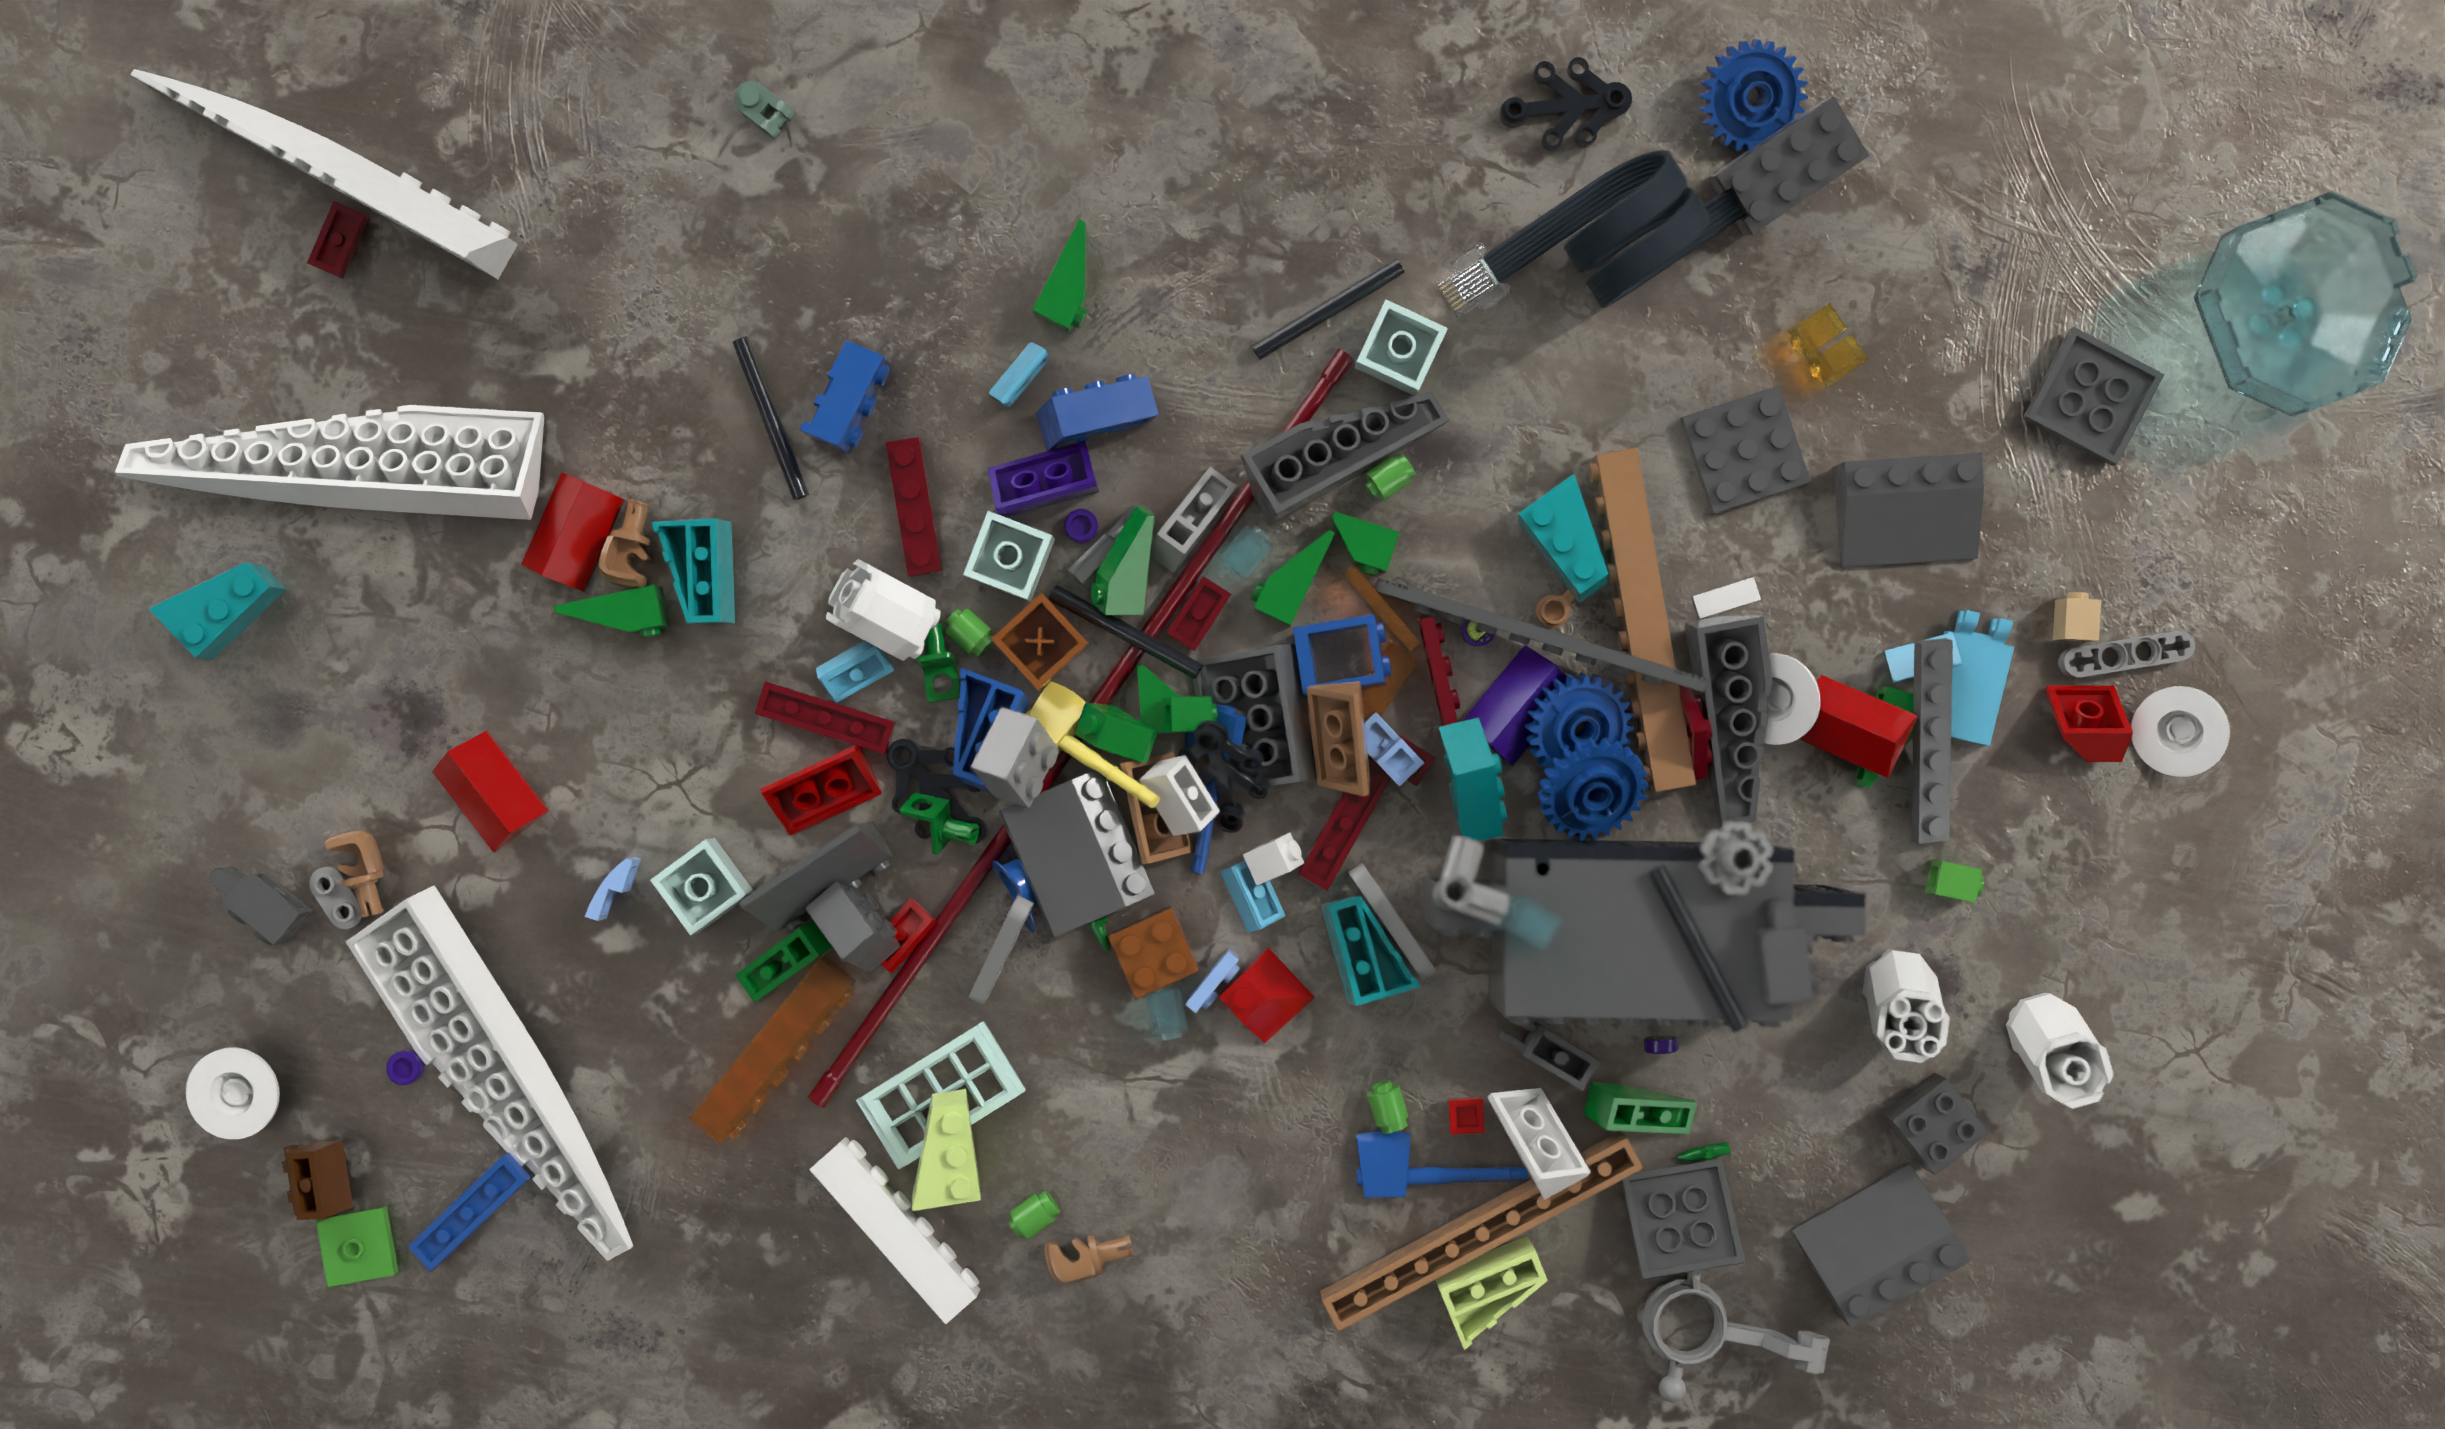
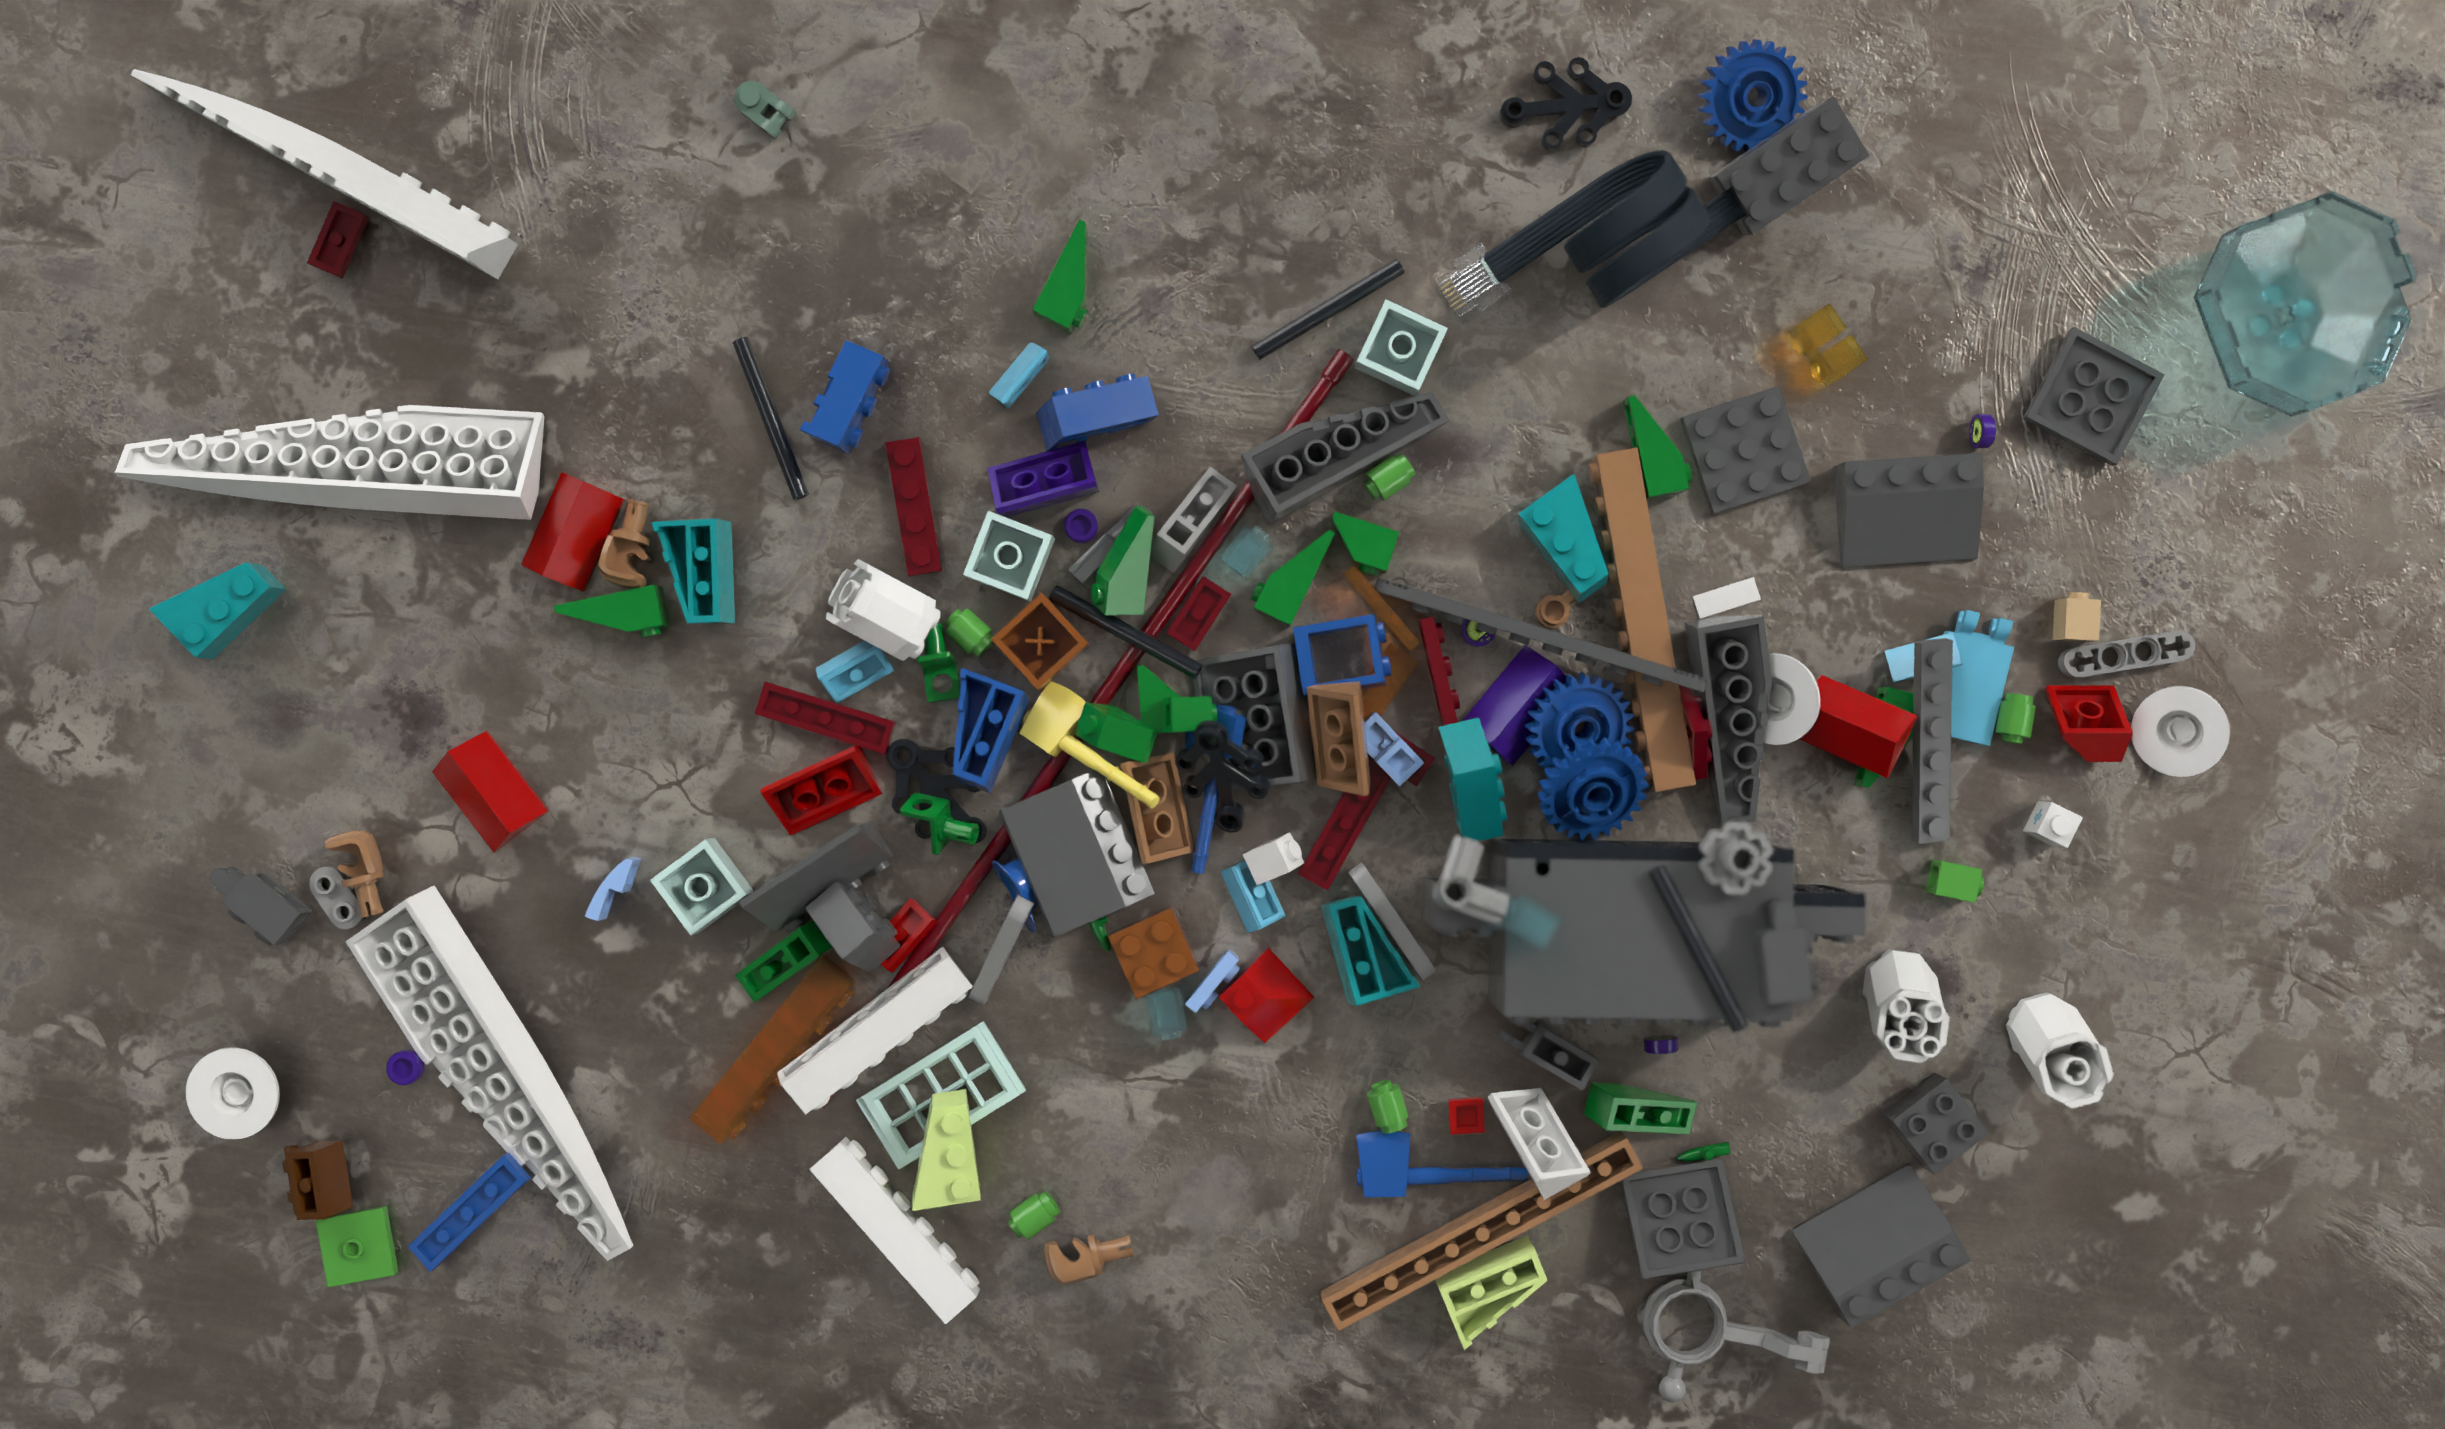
(874, 1031): none -> white brick
(1015, 757): light grey brick -> none
(1183, 797): white brick -> none
(1660, 460): none -> green slope
(1982, 431): none -> dark purple tile
(2015, 718): none -> bright green brick
(2052, 824): none -> white brick

